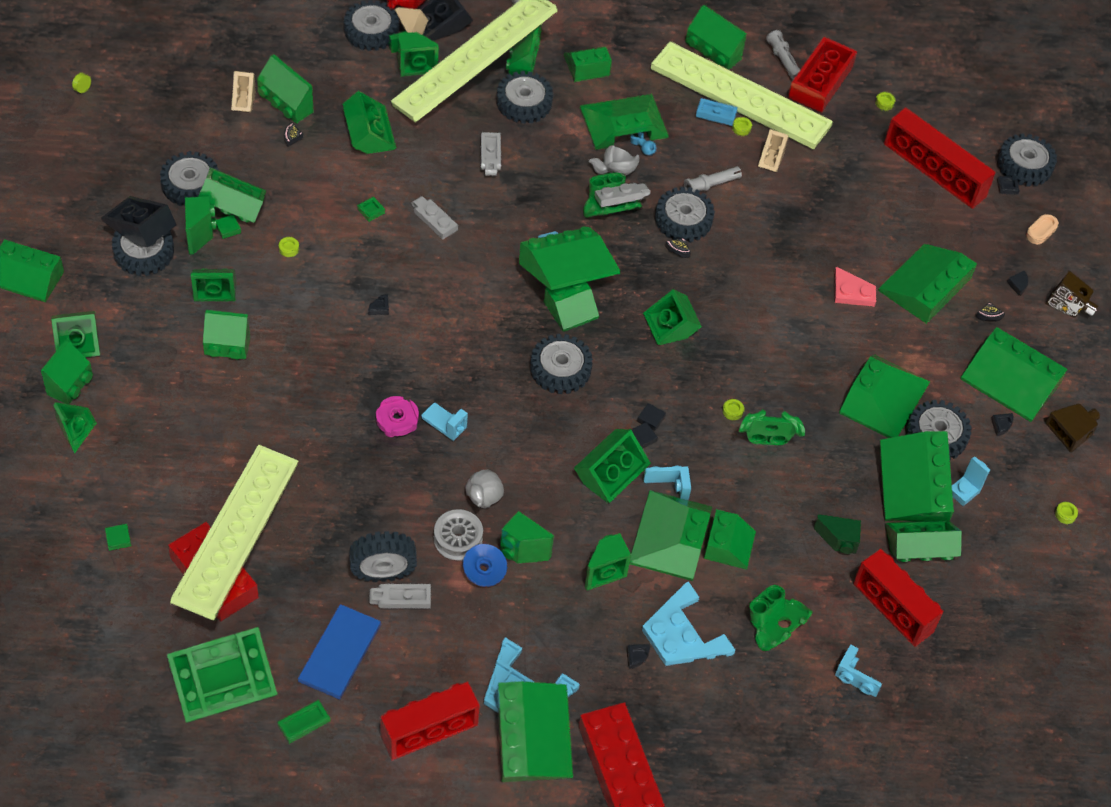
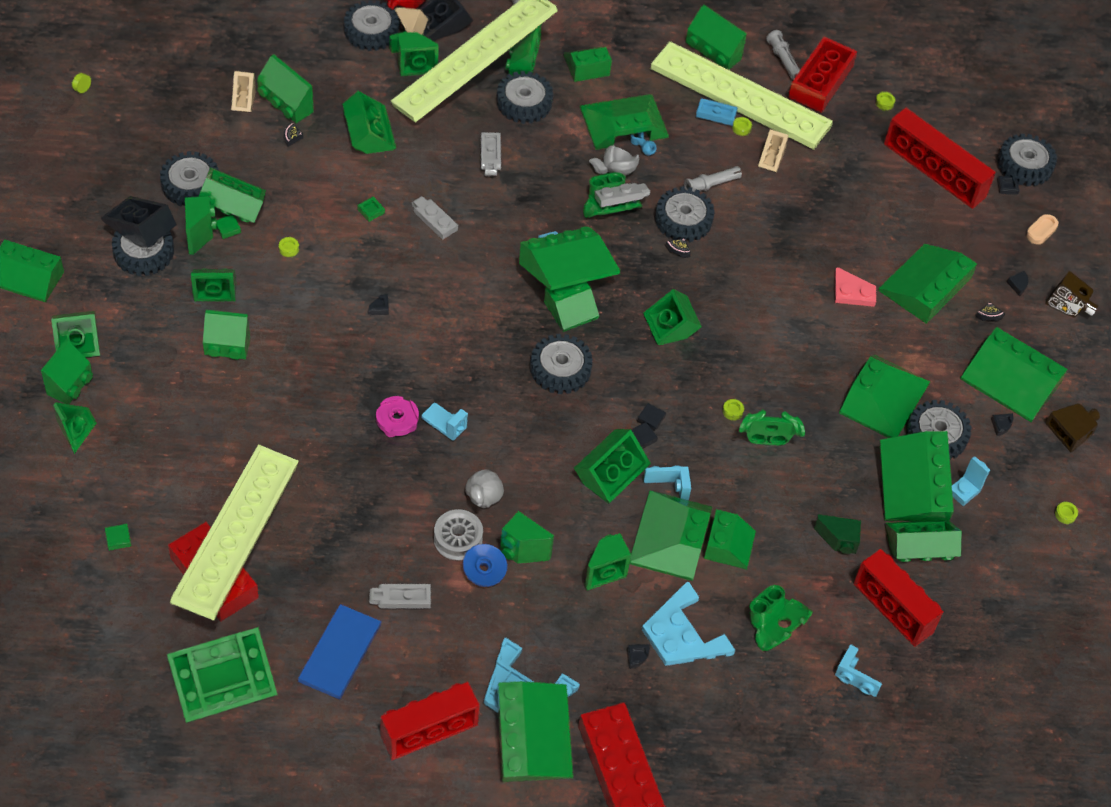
(303, 721): green tile -> none
(383, 556): black wheel -> none

